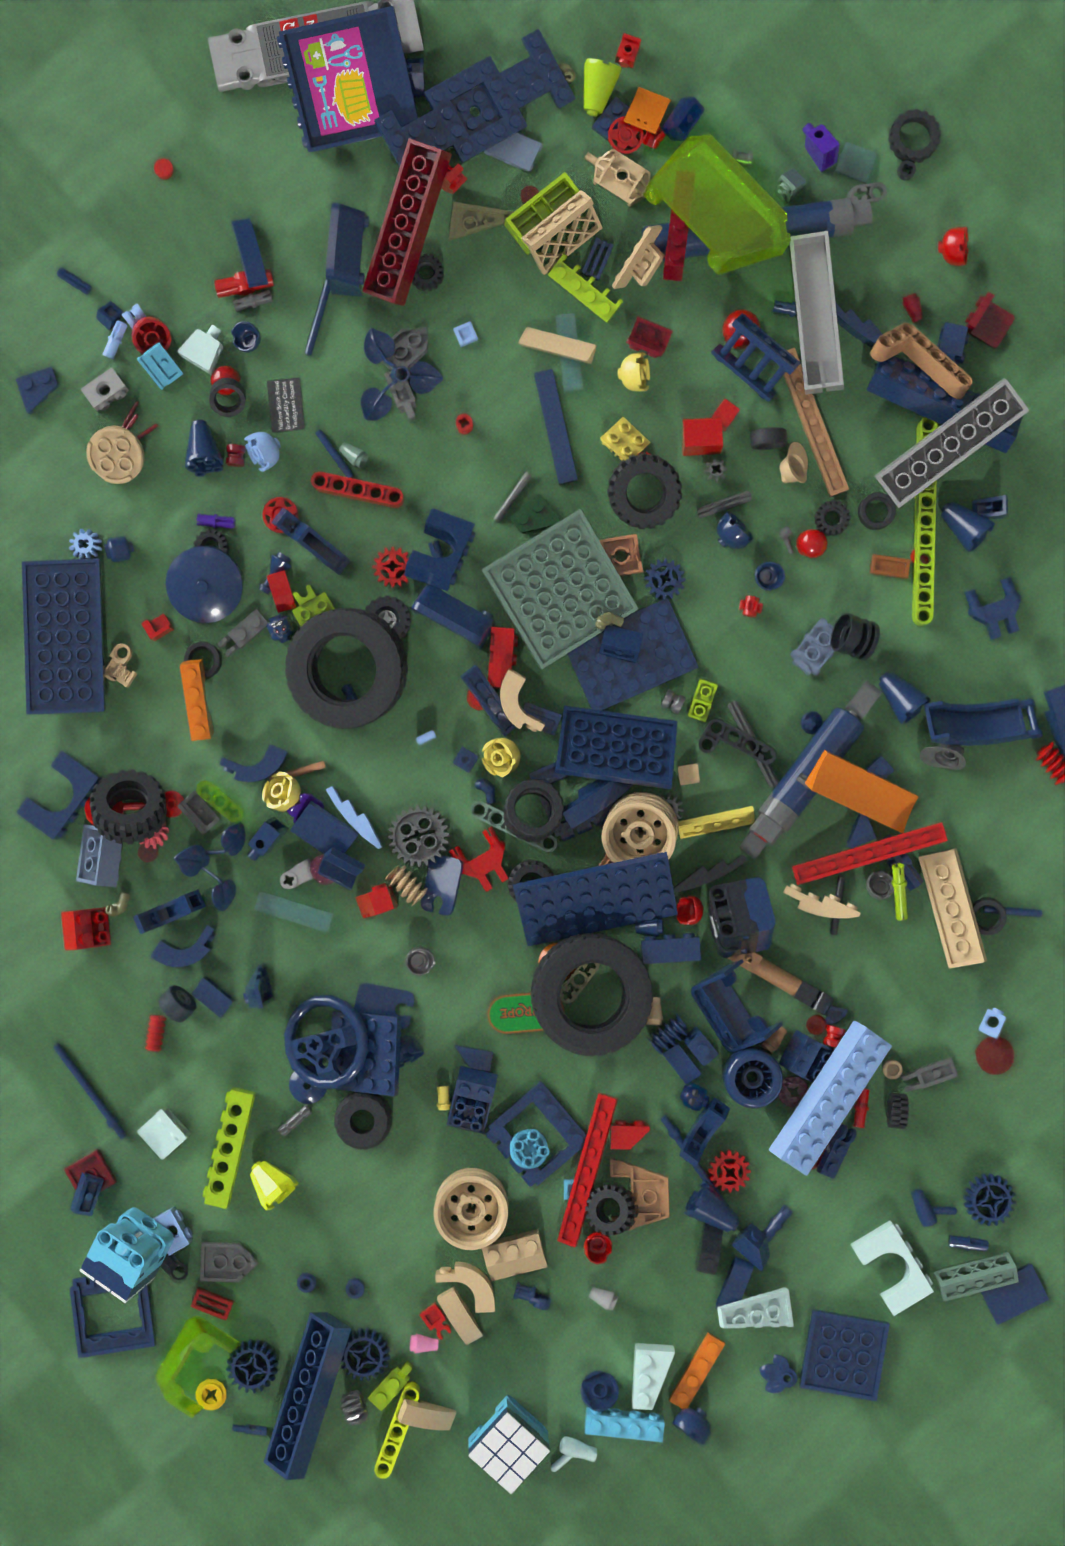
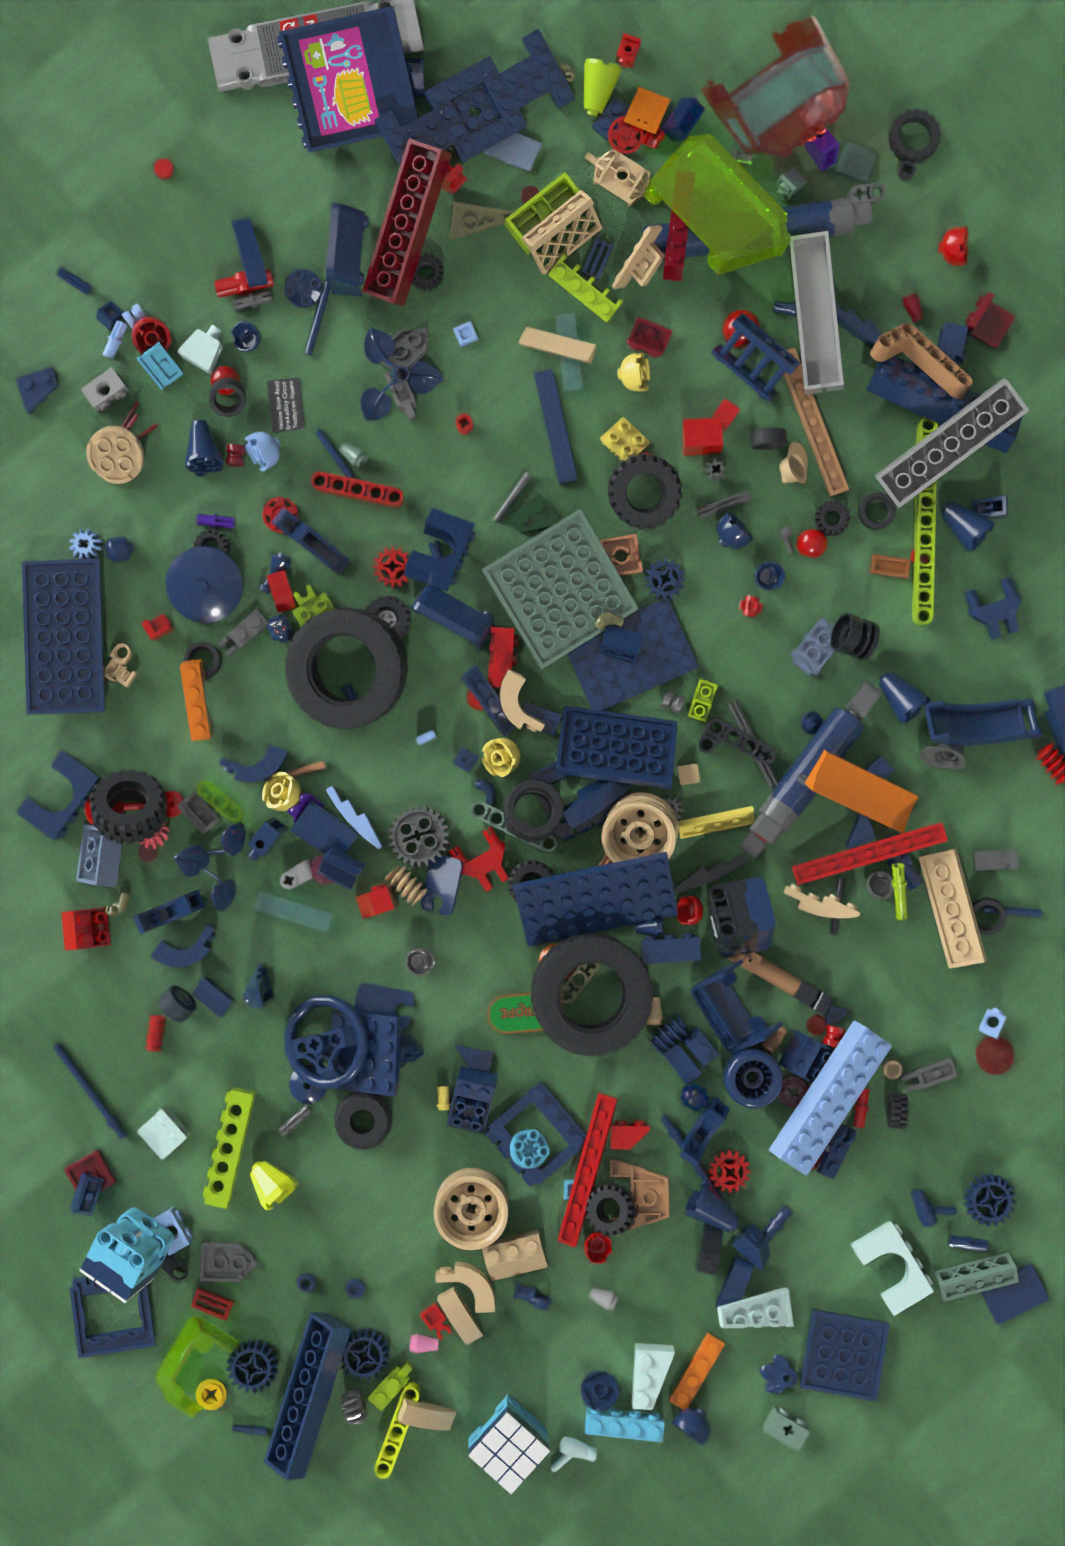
(303, 288): none -> dark blue dish
(787, 98): none -> windscreen
(792, 1437): none -> sand green brick
(996, 859): none -> dark grey bracket

